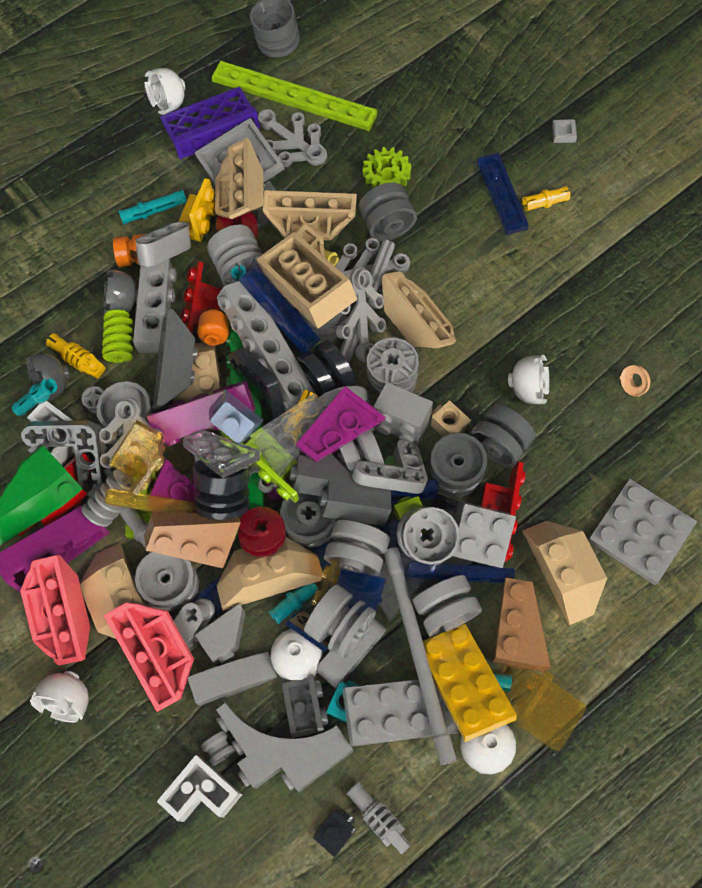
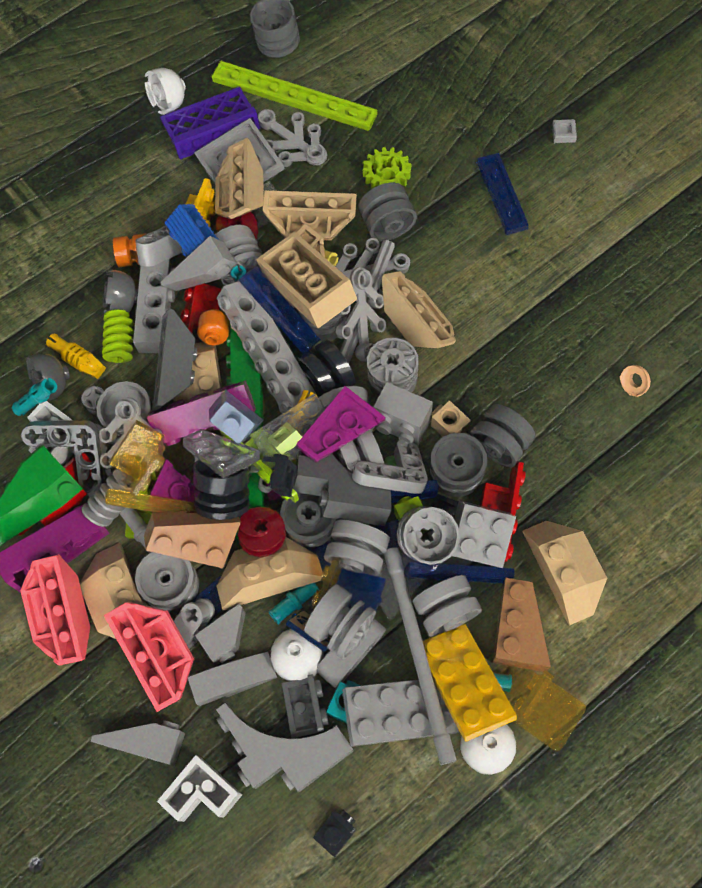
(61, 695): white cylinder -> none
(148, 741): none -> light grey slope
(152, 207): teal pin -> none
(188, 228): none -> blue brick
(203, 265): none -> light grey slope
(218, 748): light grey wheel -> none
(262, 380): black beam -> none
(283, 475): none -> black bracket
(284, 438): none -> yellowish green plate
(379, 818): light grey hinge -> none
(530, 379): white cylinder -> none
(546, 198): yellow pin -> none
(642, 531): light grey plate -> none

